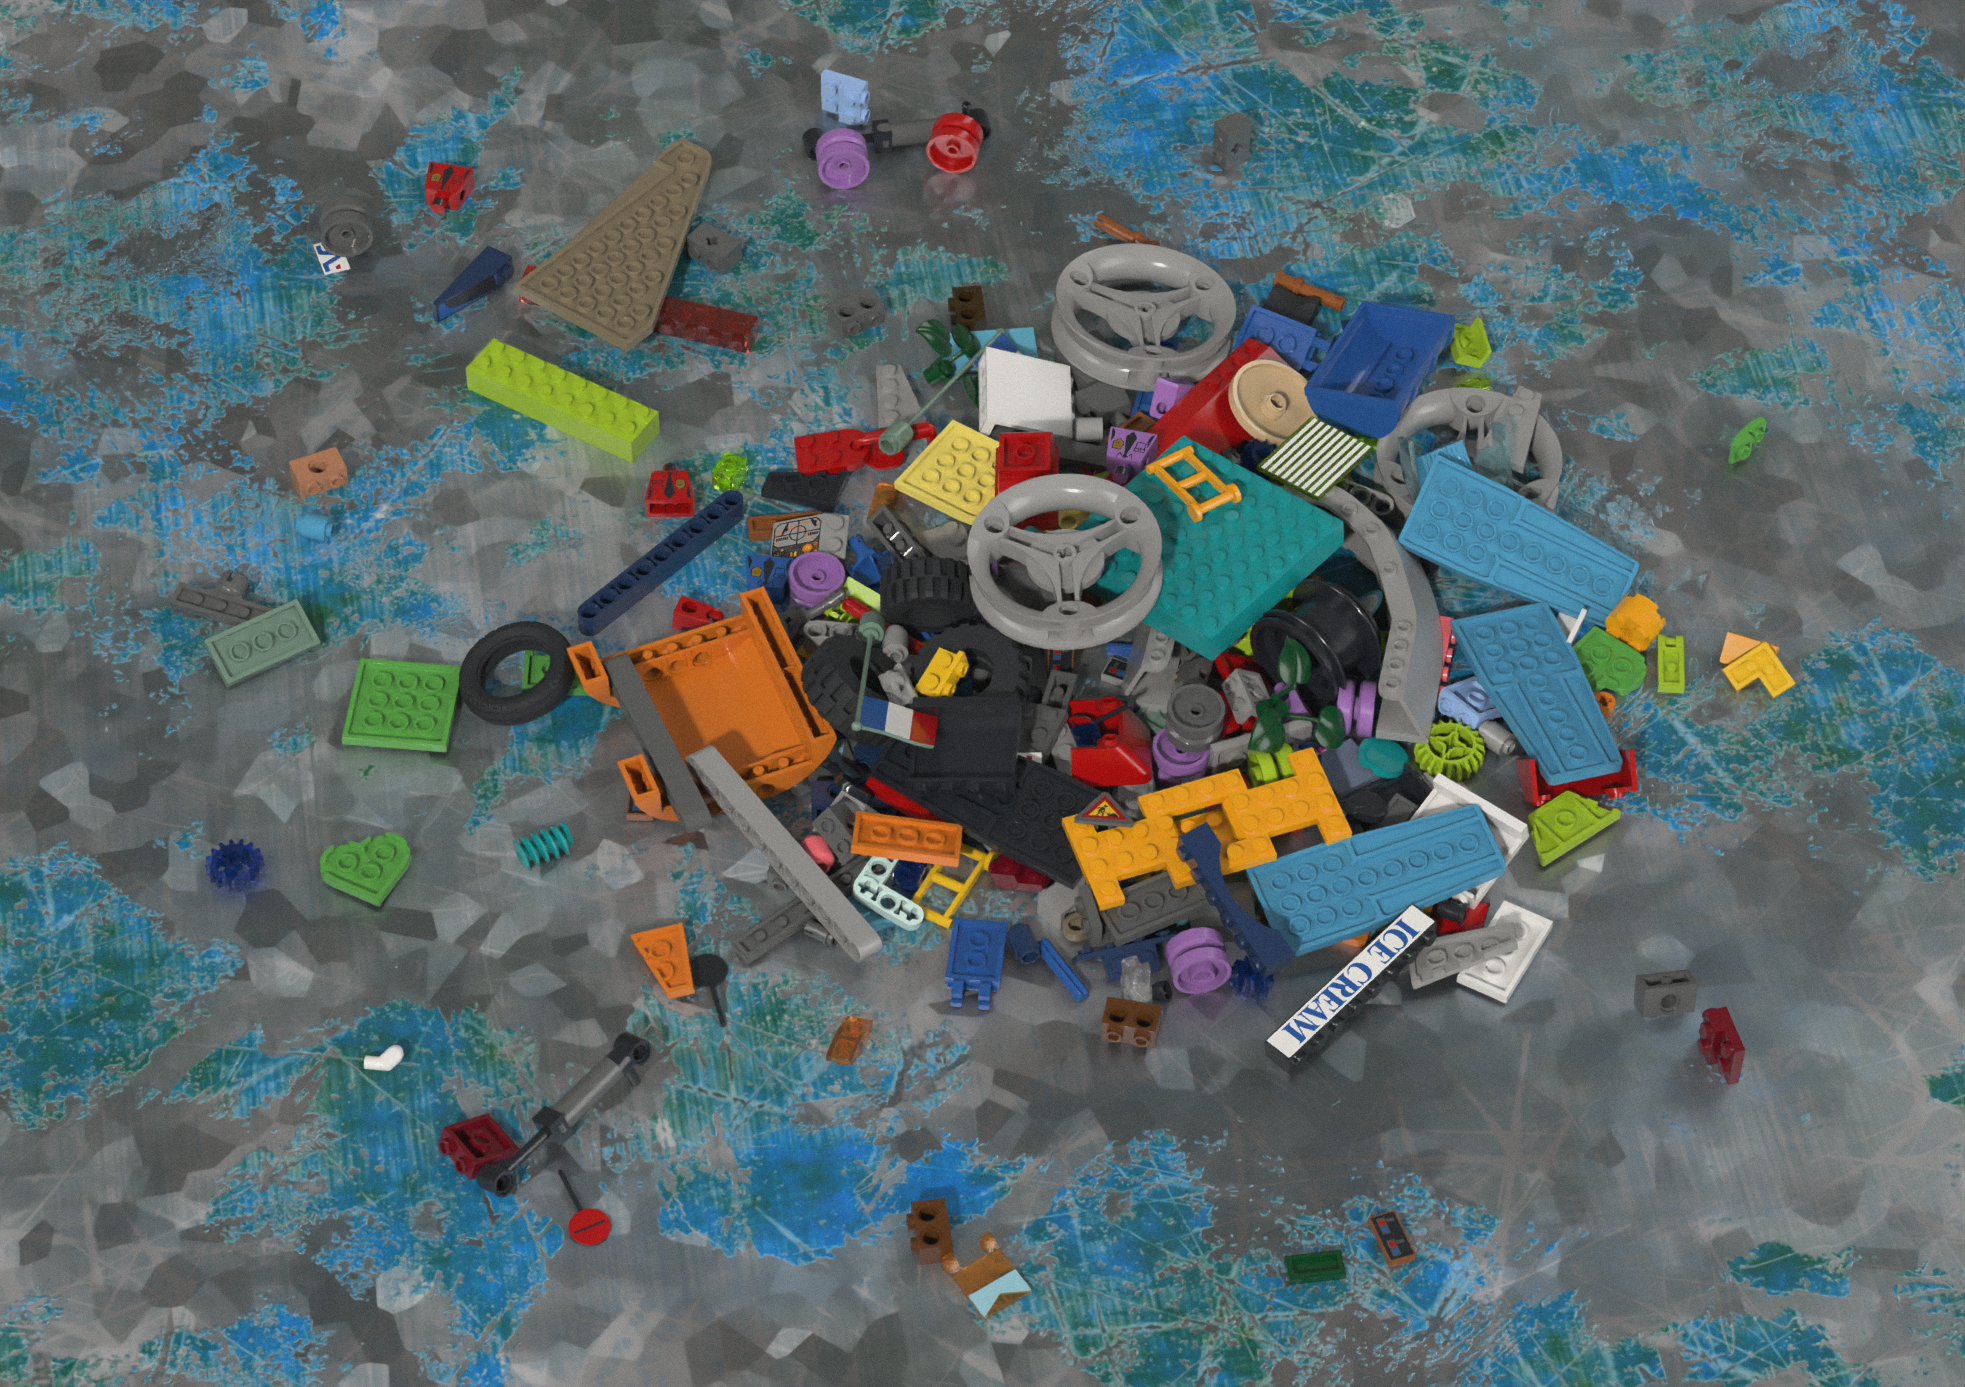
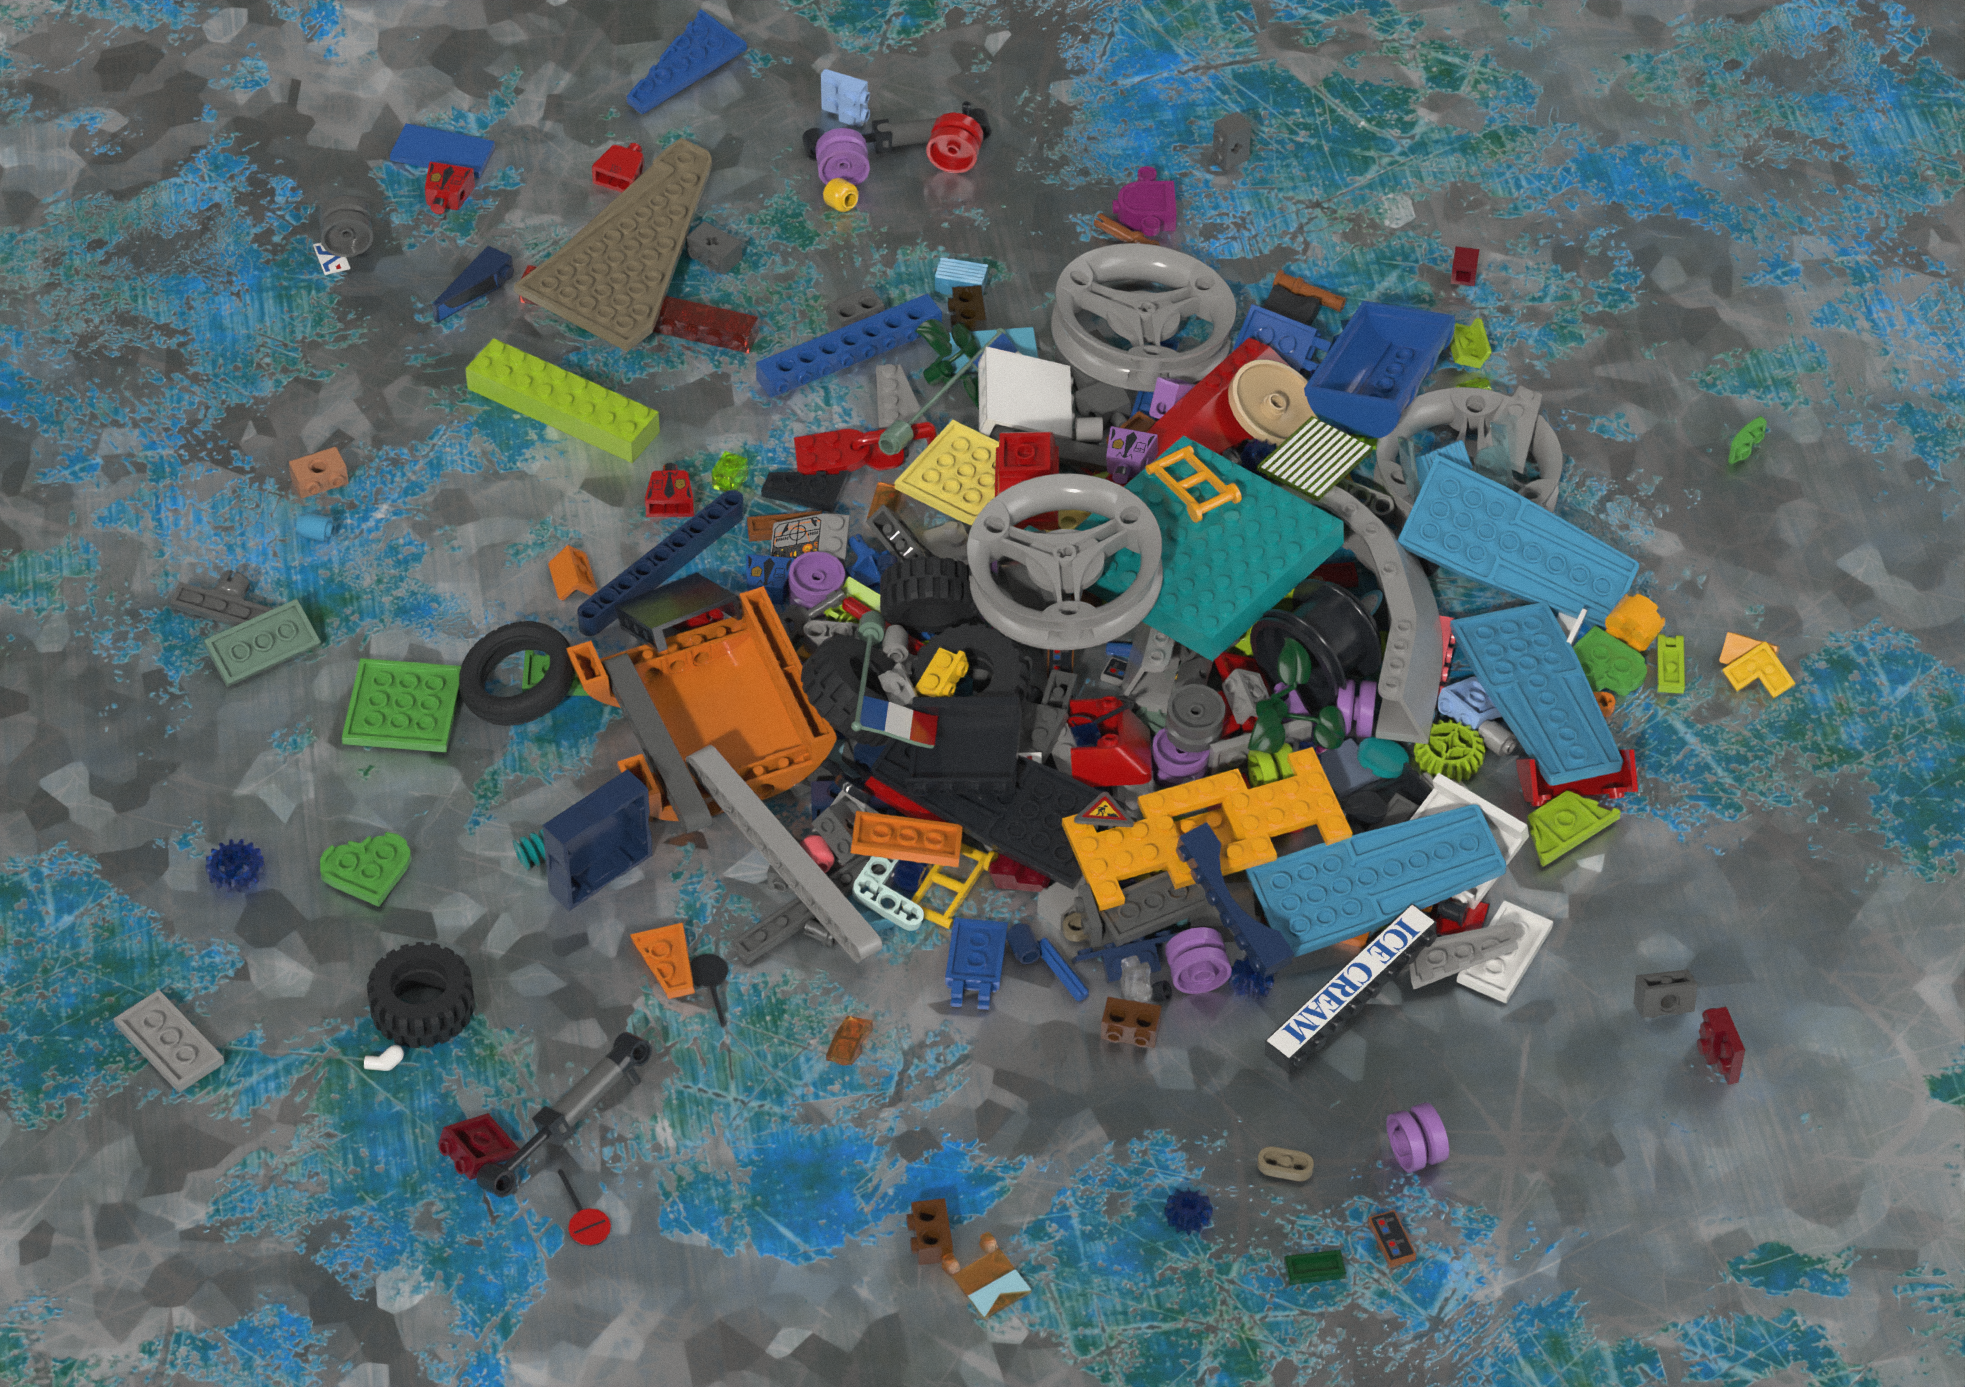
(169, 1041): none -> light grey plate
(420, 1022): none -> black tyre
(424, 145): none -> blue tile
(572, 571): none -> orange panel
(597, 840): none -> dark blue tile
(619, 167): none -> red torso
(672, 604): none -> black panel
(687, 59): none -> blue wing
(840, 194): none -> yellow head
(845, 346): none -> blue brick
(959, 274): none -> dark azure brick
(1147, 204): none -> magenta piece
(1188, 1211): none -> clear blue gear
(1285, 1163): none -> dark tan plate
(1339, 573): none -> red tile
(1417, 1137): none -> medium lavender wheel
(1464, 266): none -> dark red brick

